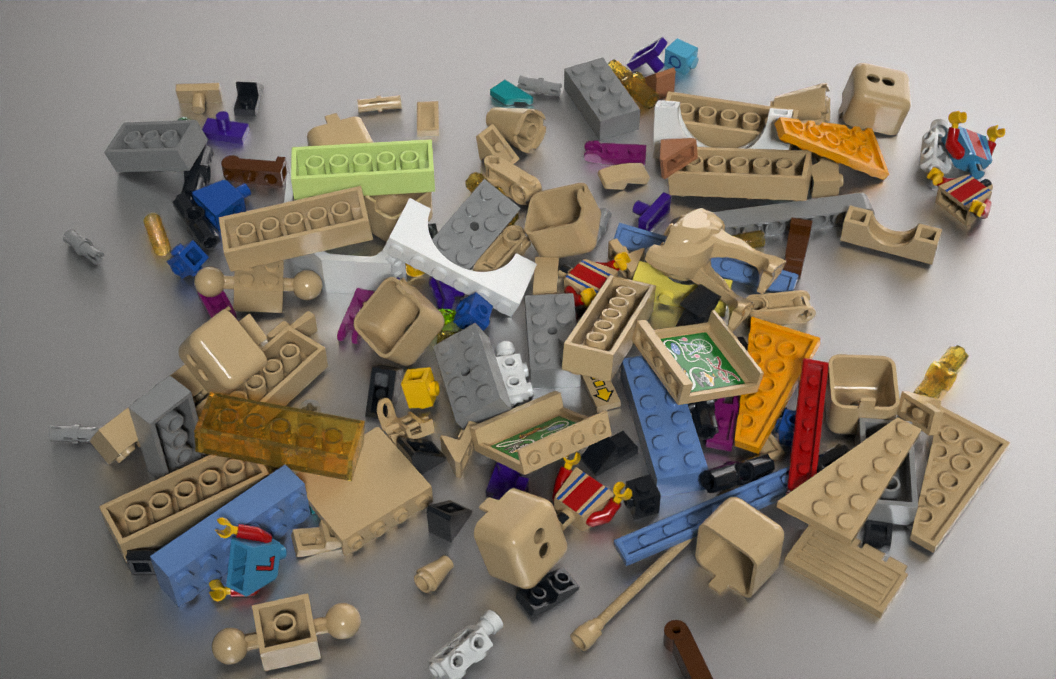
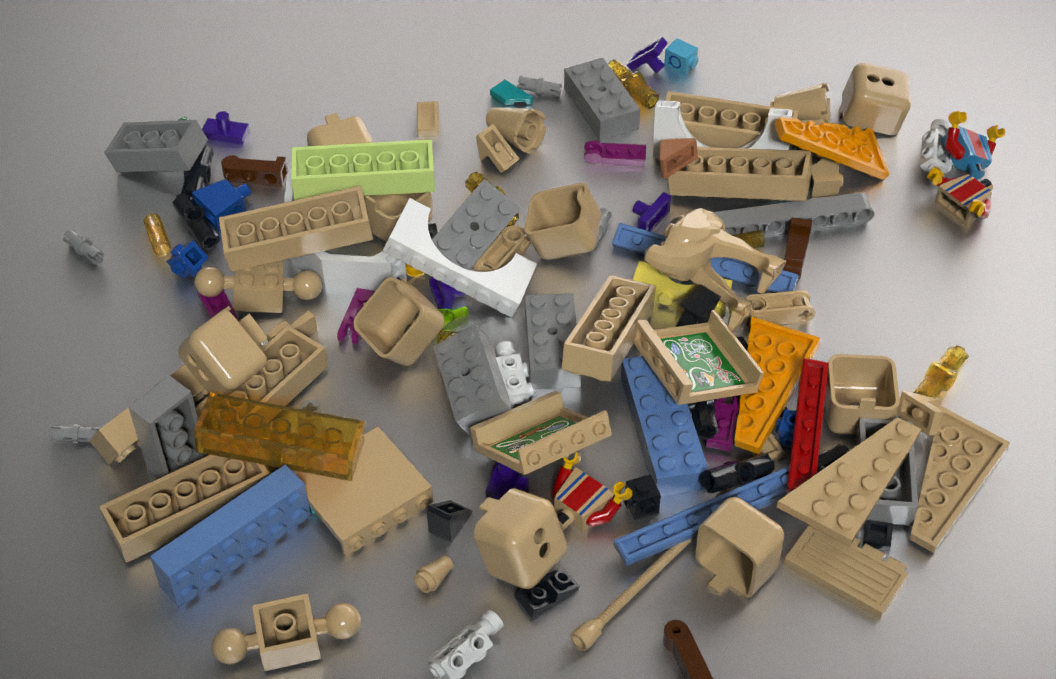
(140, 561): black tile -> none
(199, 94): tan tile -> none
(248, 98): black slope -> none
(252, 561): dark azure torso -> none
(313, 540): tan slope -> none
(379, 104): tan pin -> none
(384, 383): black slope -> none
(396, 427): tan piece -> none
(420, 388): yellow brick -> none
(421, 453): black slope -> none
(458, 450): tan slope -> none
(473, 310): blue brick -> none
(513, 180): tan piece -> none
(545, 275): tan slope -> none
(589, 277): torso -> none
(601, 393): tan tile -> none
(609, 453): black slope -> none
(615, 247): tan slope -> none
(619, 175): tan slope -> none
(662, 82): nougat slope -> none
(864, 230): tan arch -> none

